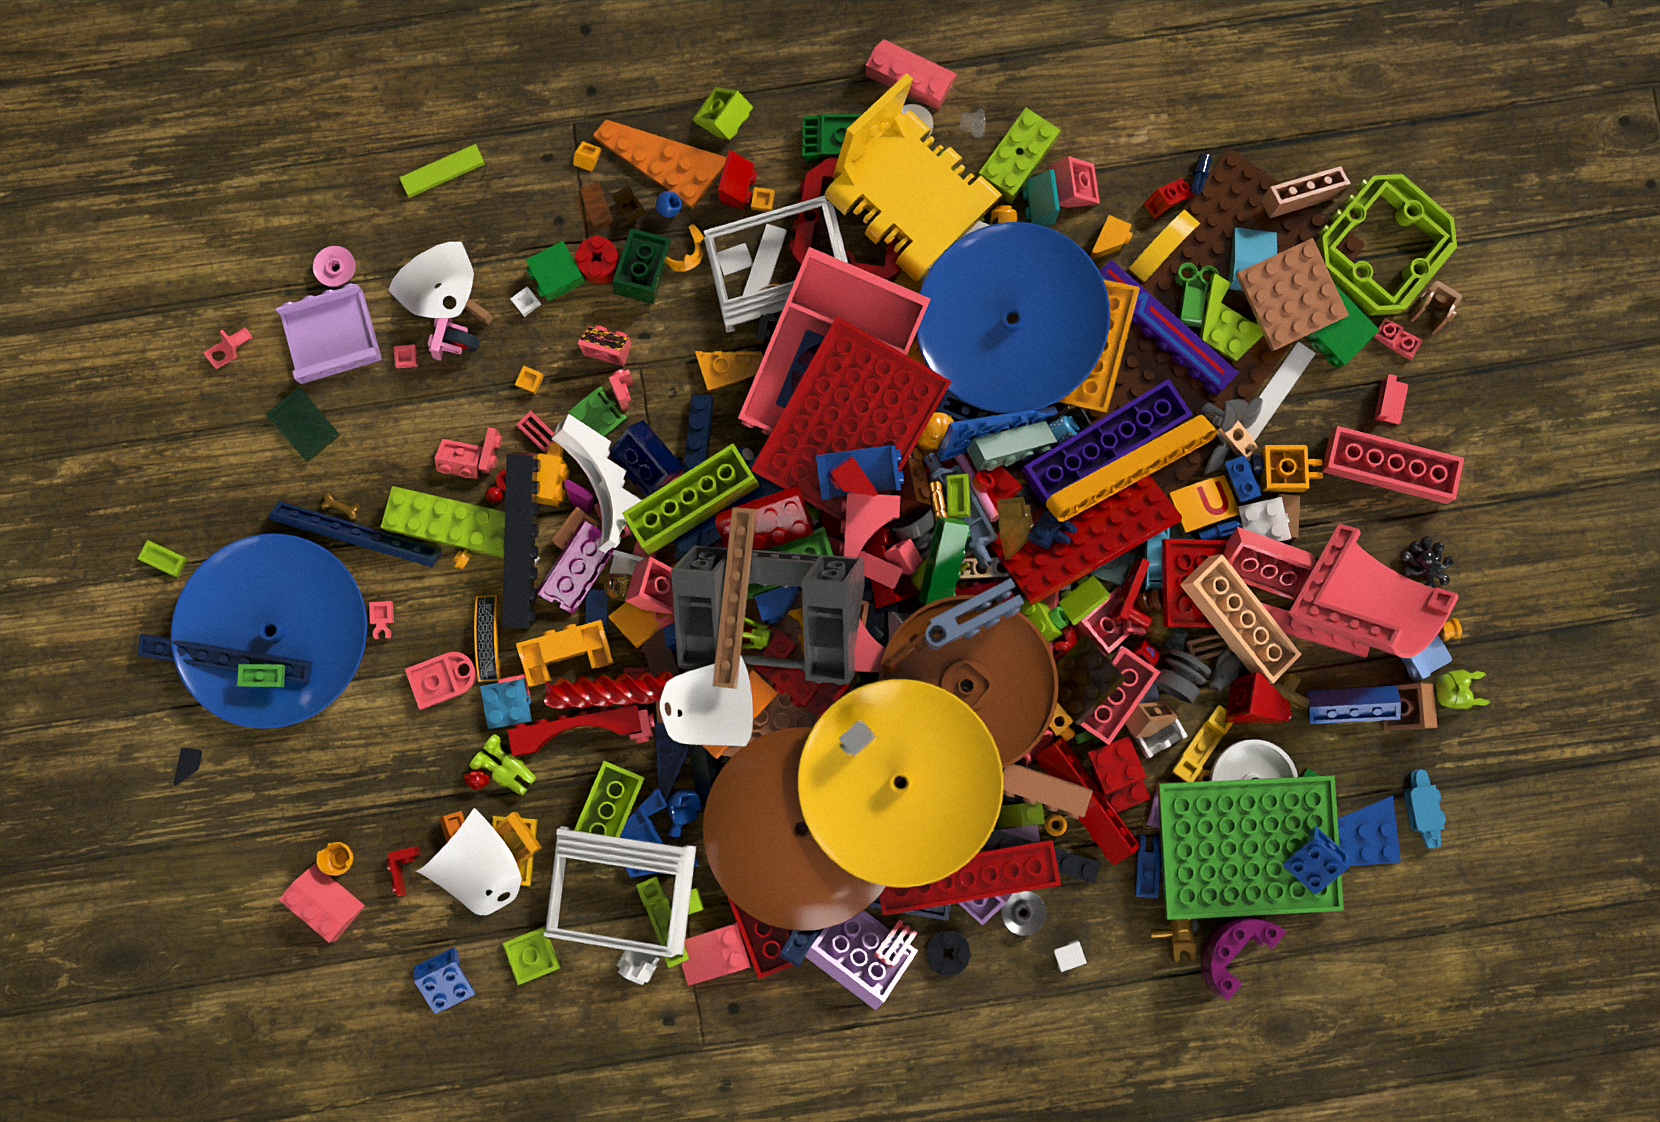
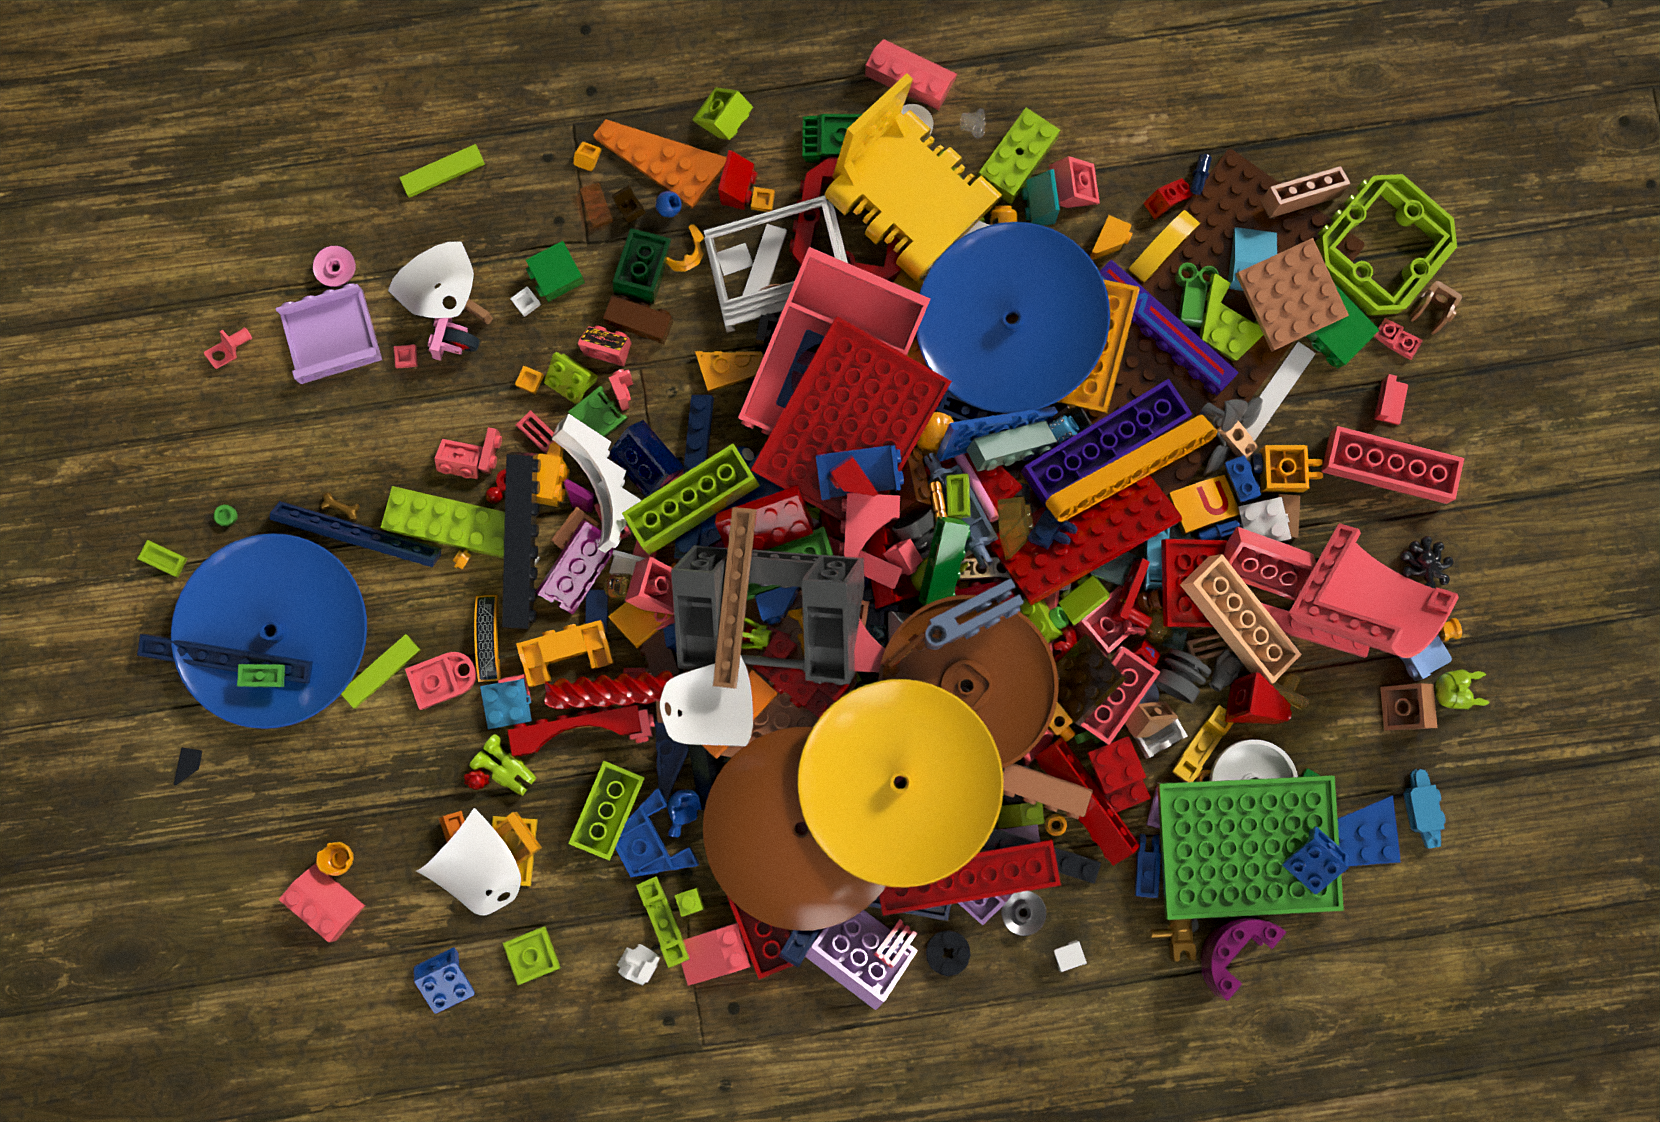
(225, 515): none -> bright green tile
(303, 424): clear green tile -> none
(380, 671): none -> lime tile
(381, 615): coral plate -> none
(393, 864): red bracket -> none
(569, 377): none -> lime bracket
(591, 250): red brick -> none
(626, 854): white piece -> none
(638, 318): none -> reddish brown brick
(856, 738): light grey brick -> none
(983, 481): red tile -> none
(1354, 705): blue panel -> none

